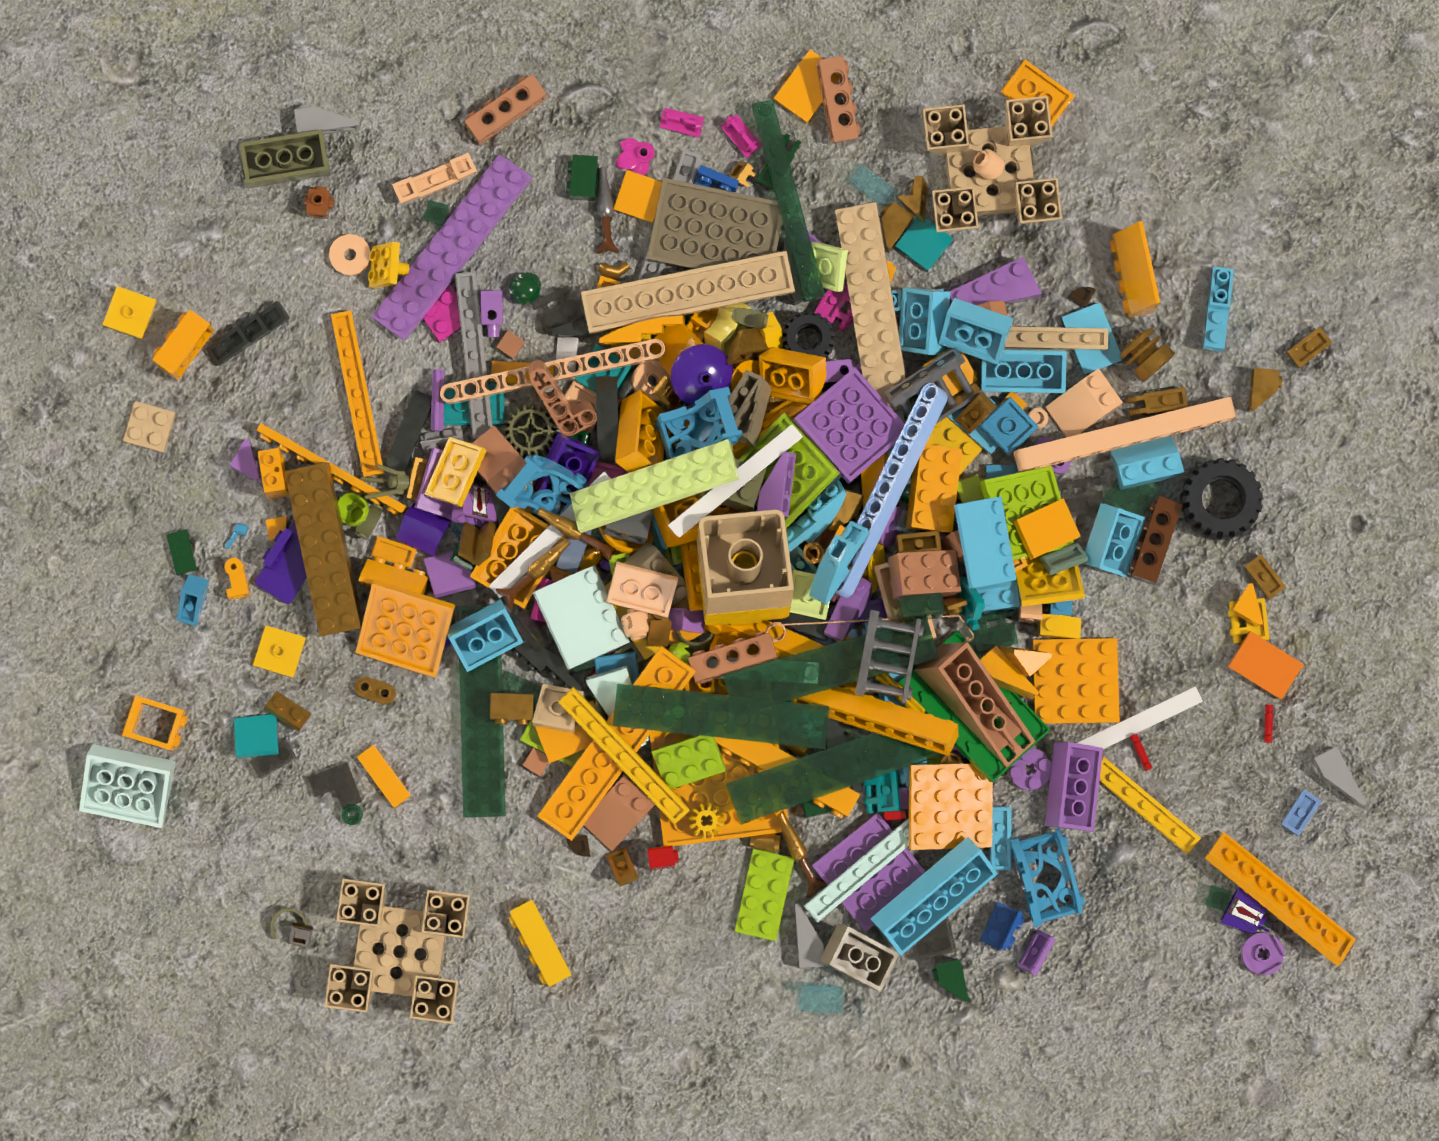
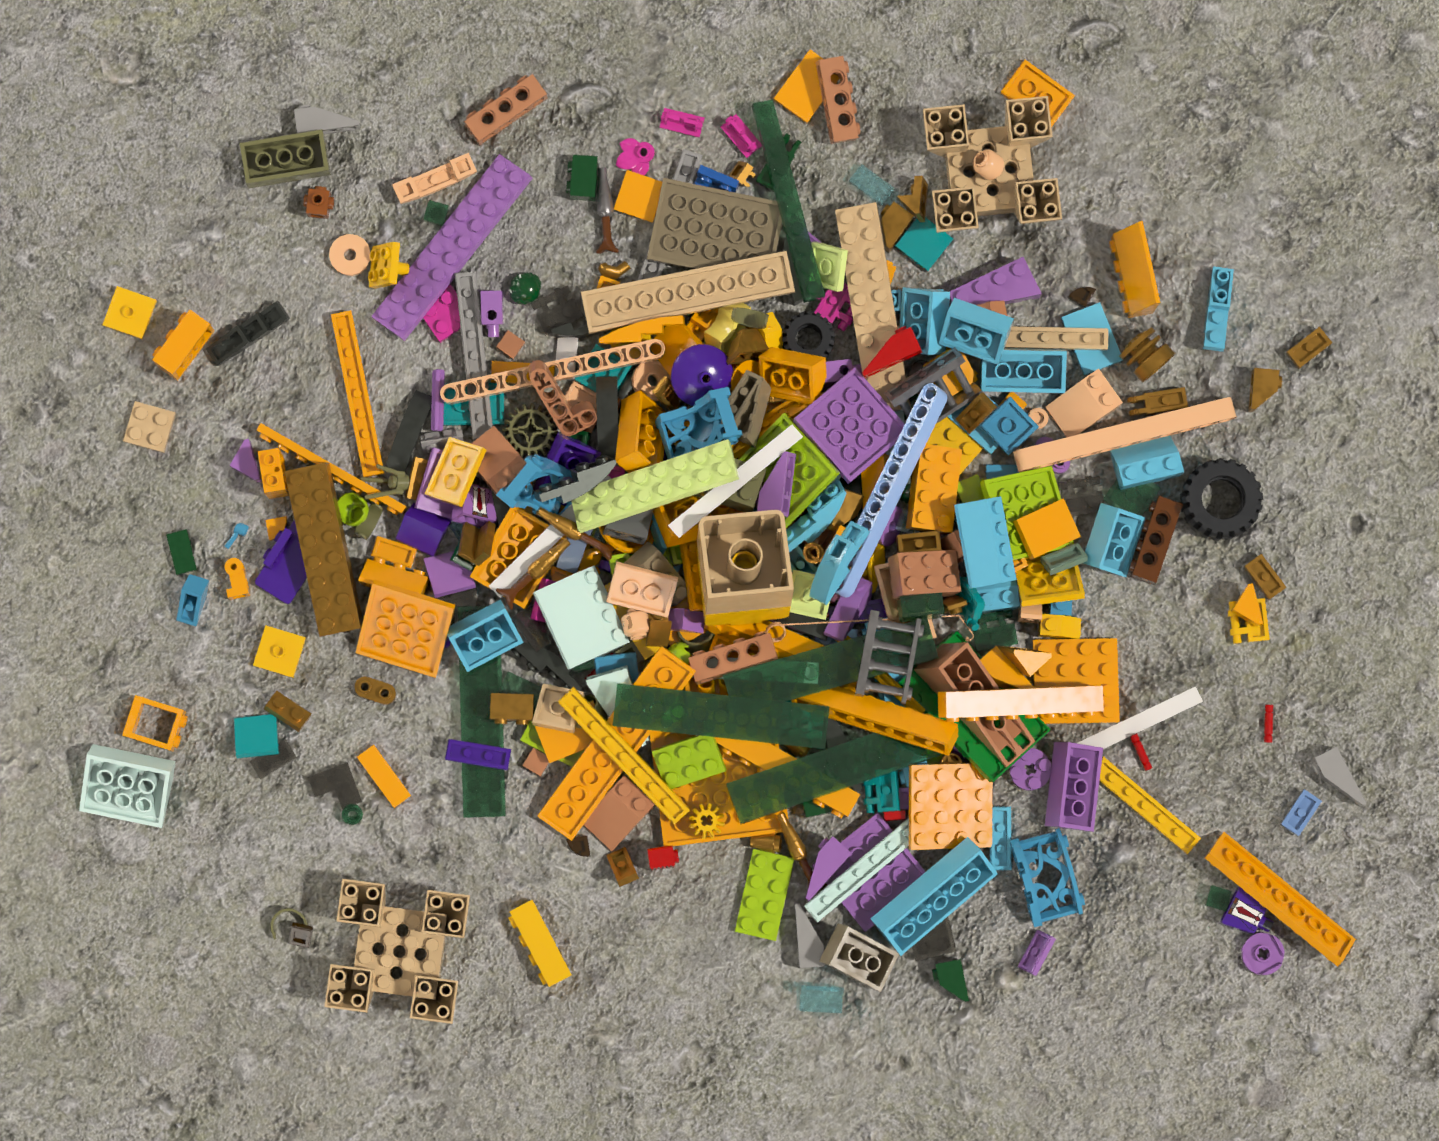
(478, 754): none -> dark purple tile
(583, 479): none -> slope
(827, 862): none -> medium lavender slope
(897, 349): none -> red slope
(1001, 927): blue bracket -> none
(1020, 701): none -> brick
(1265, 665): orange tile -> none

